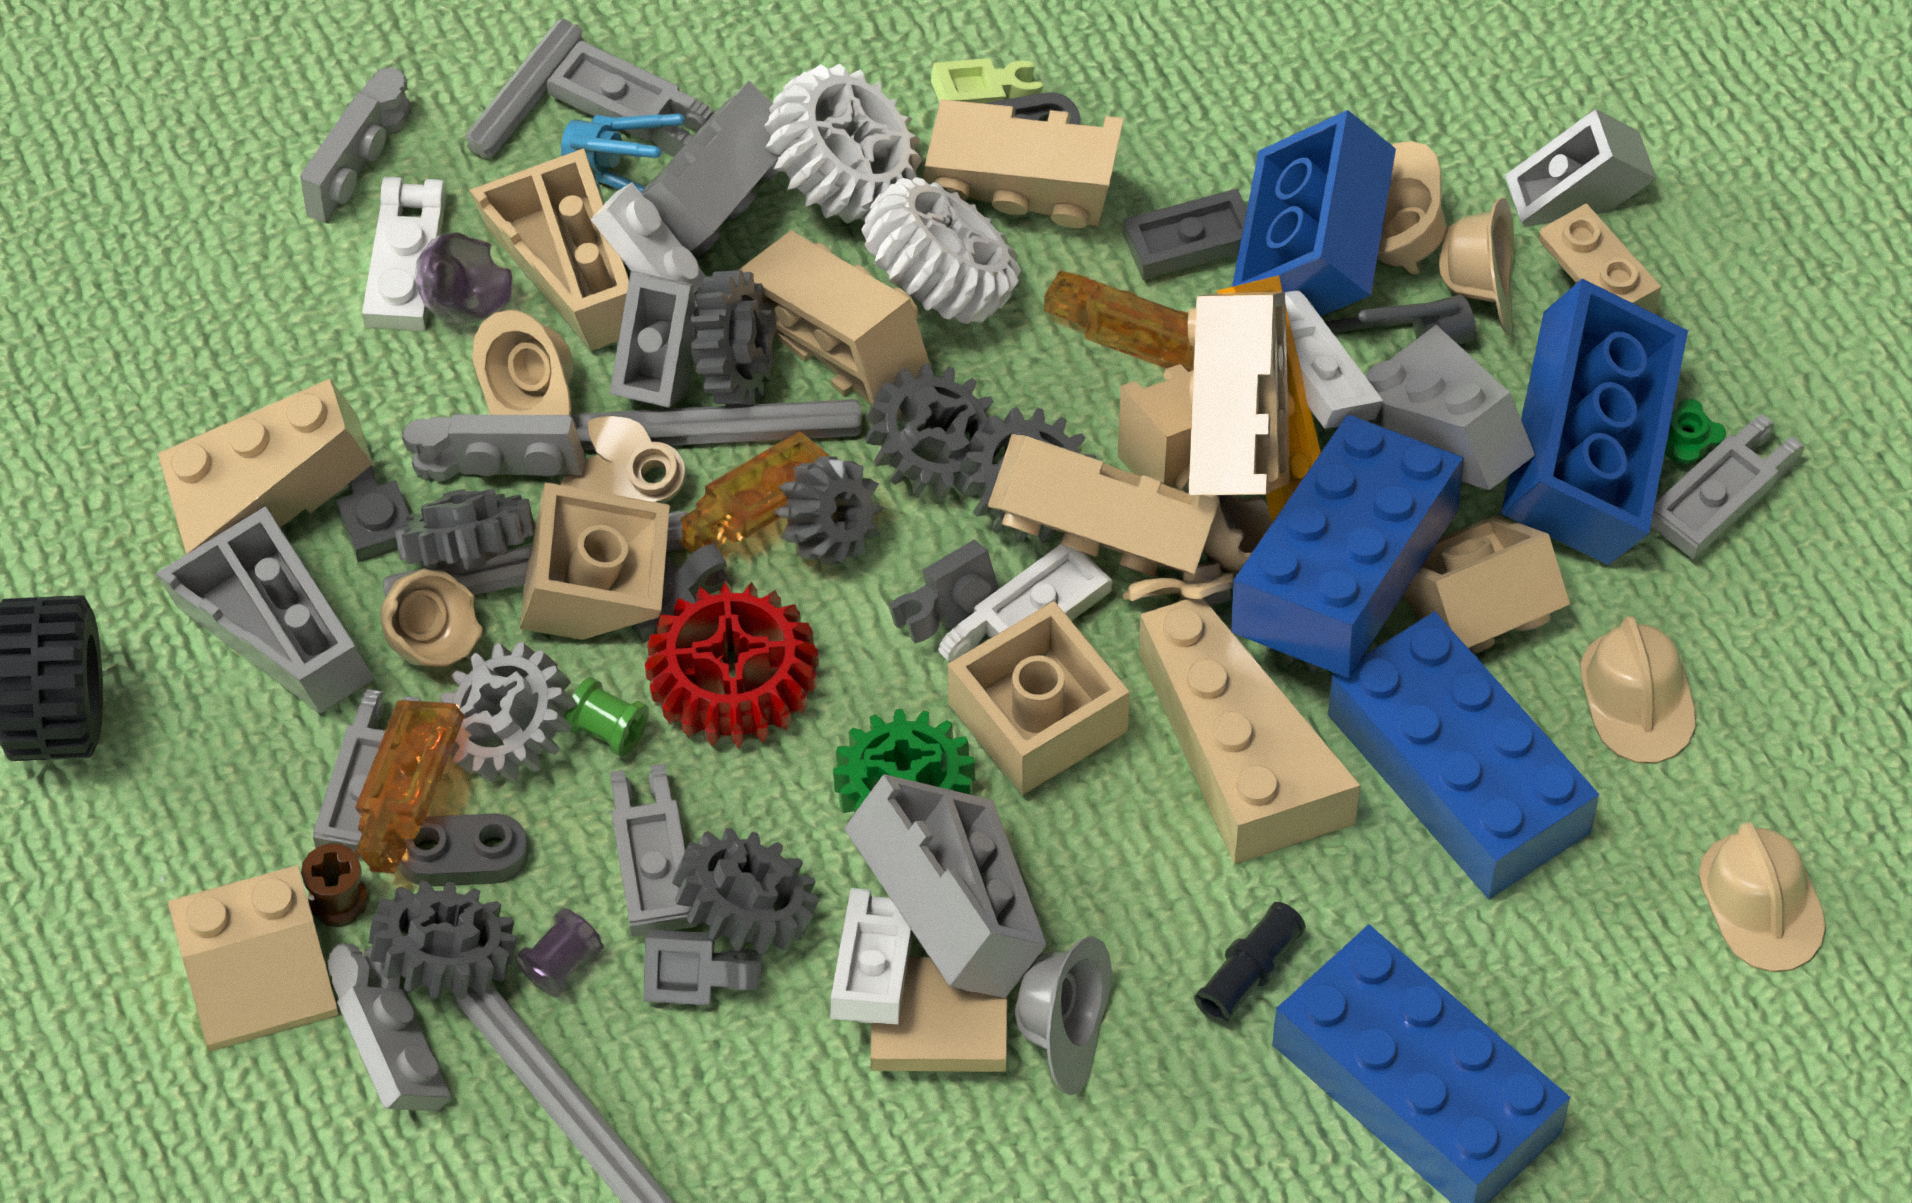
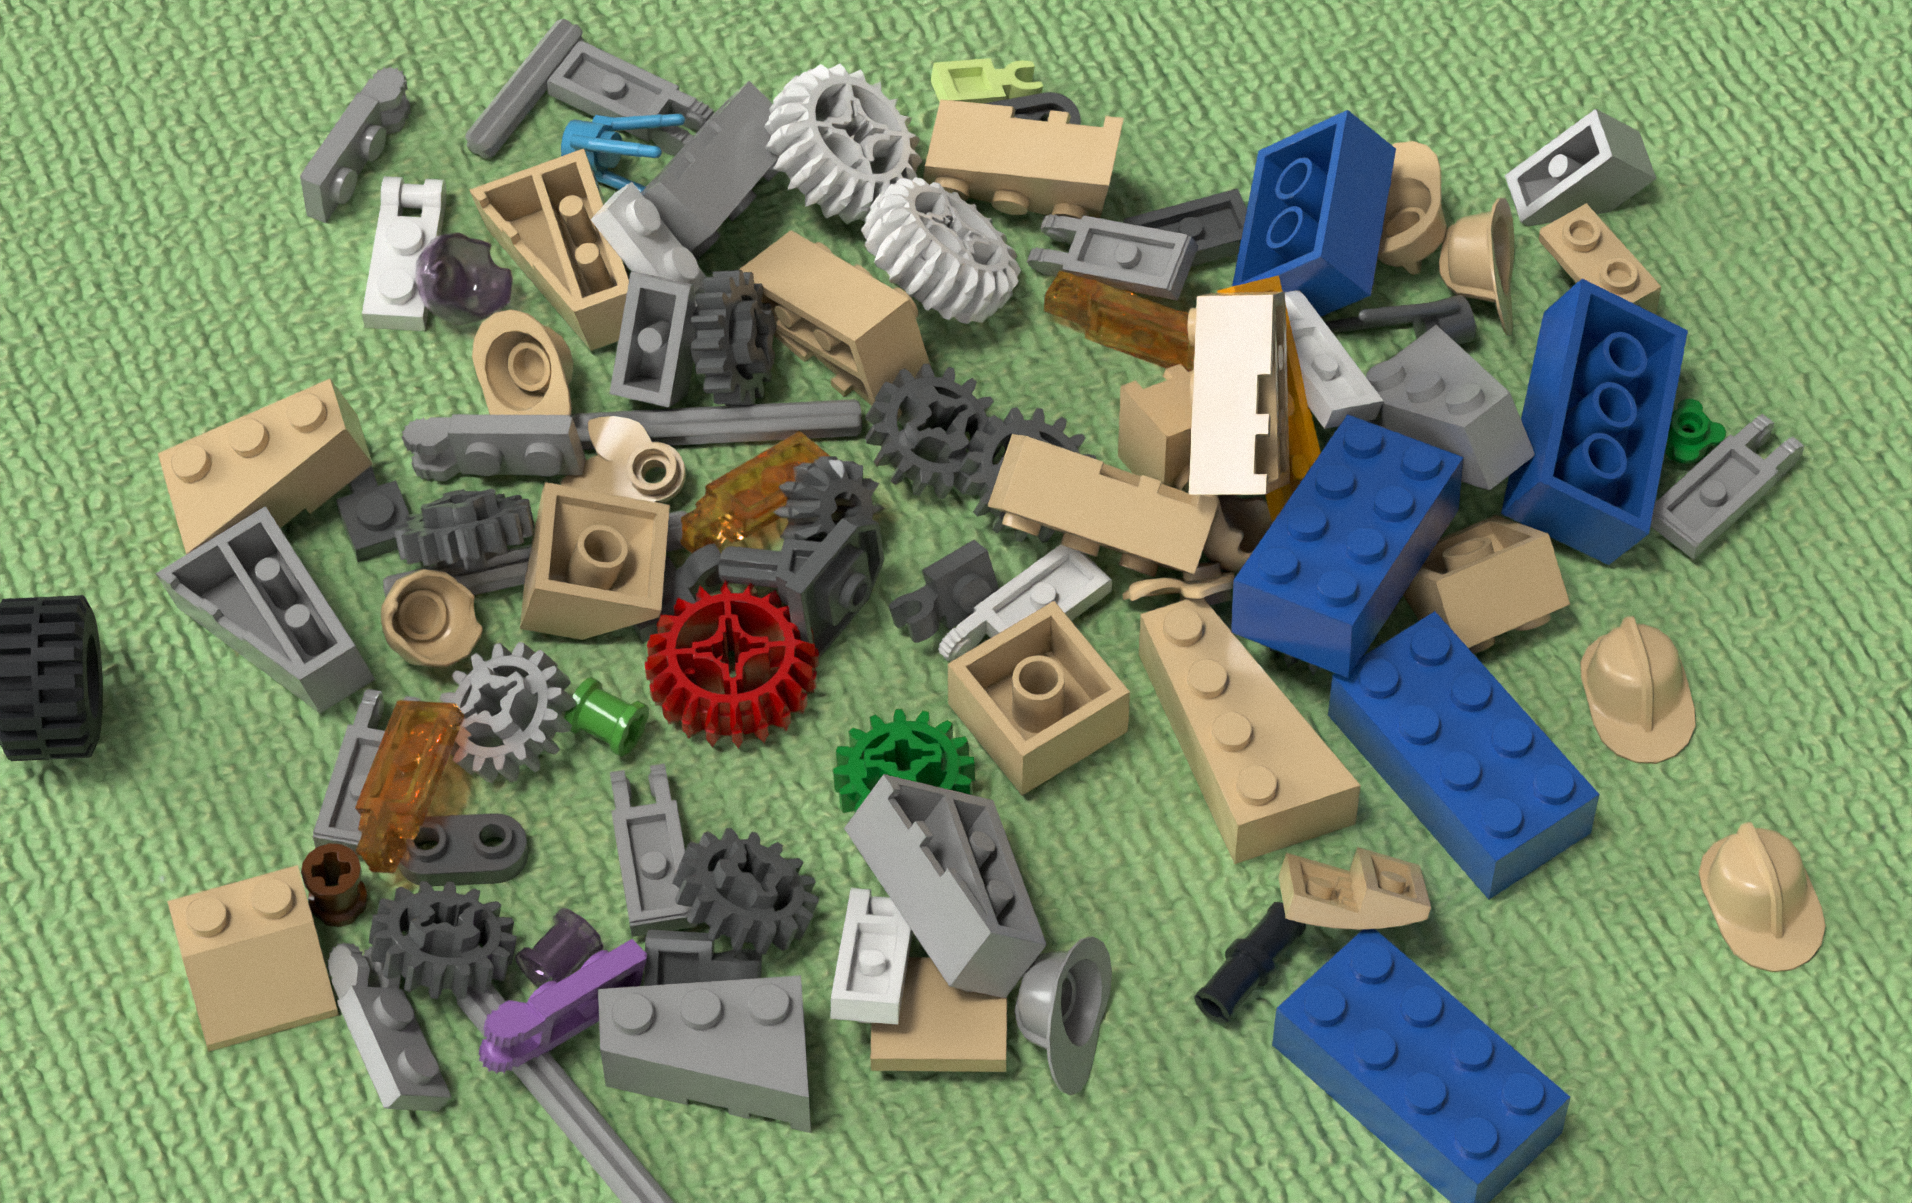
(557, 1009): none -> medium lavender hinge
(711, 1045): none -> light grey wedge
(817, 580): none -> dark grey piece
(1117, 254): none -> light grey hinge
(1371, 895): none -> tan slope

